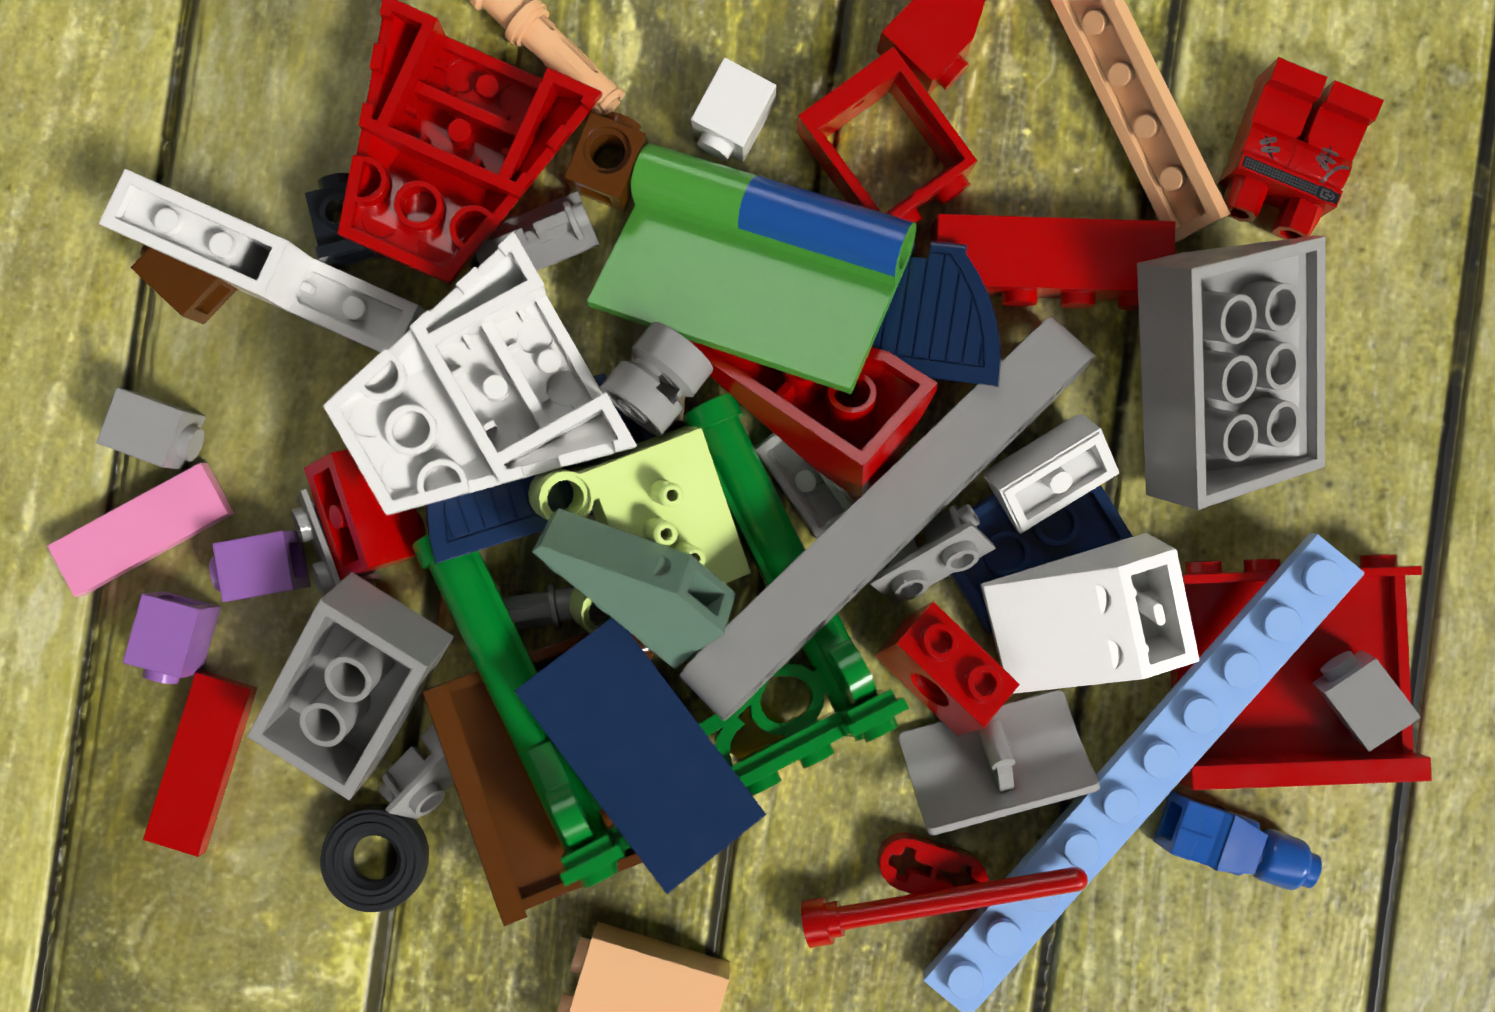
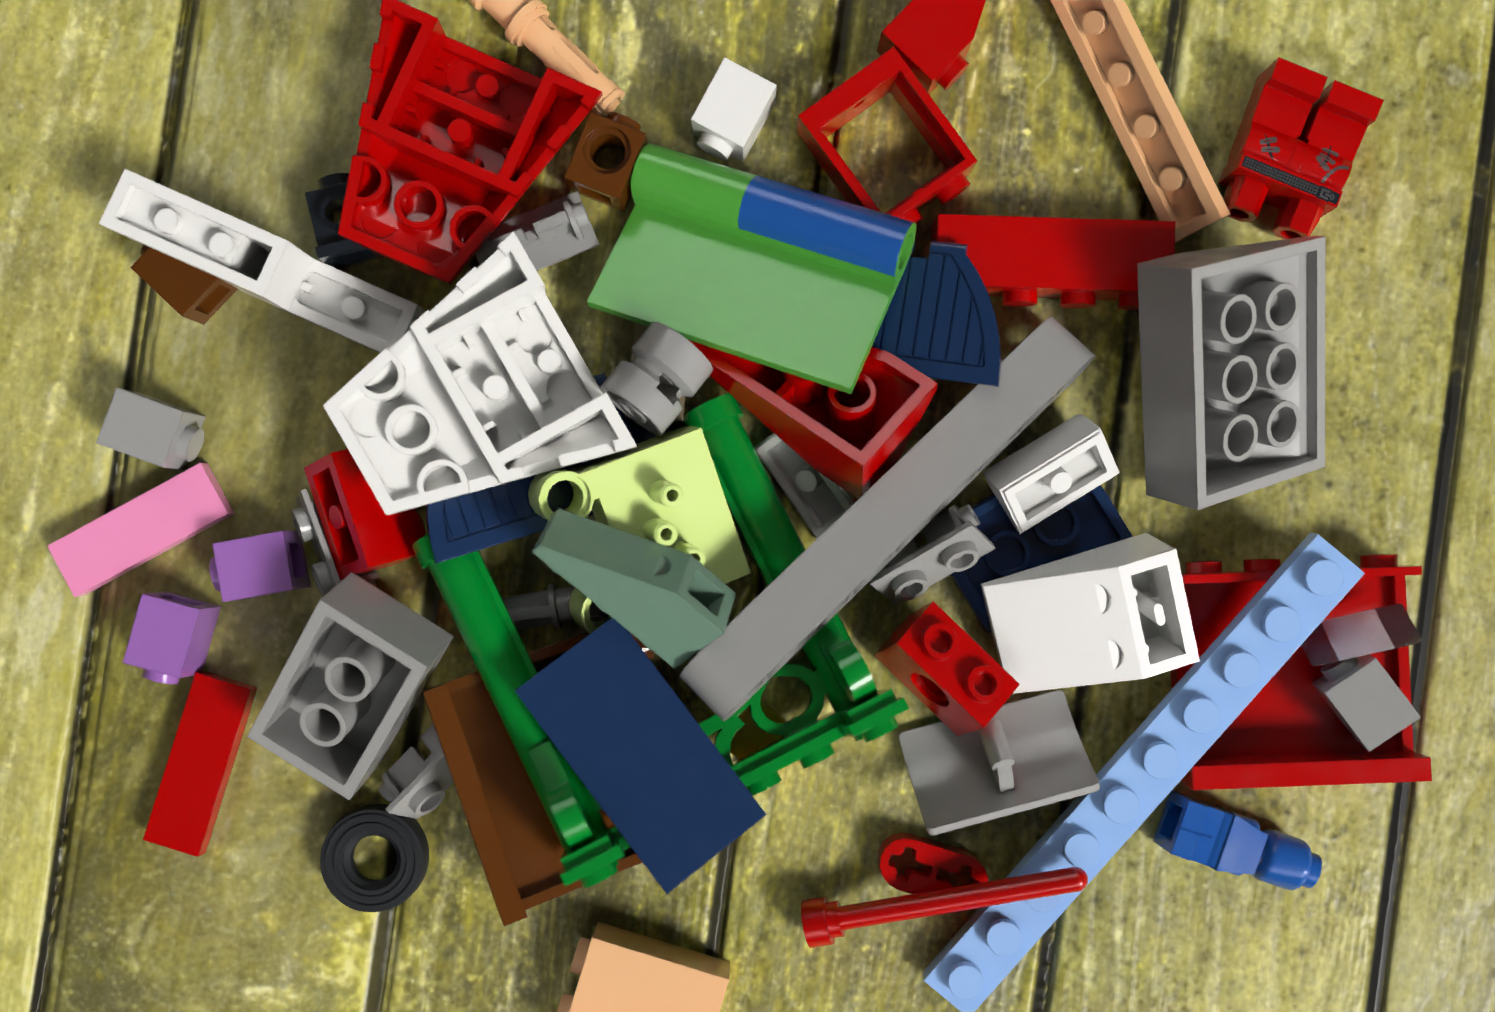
(1360, 635): none -> clear sticker

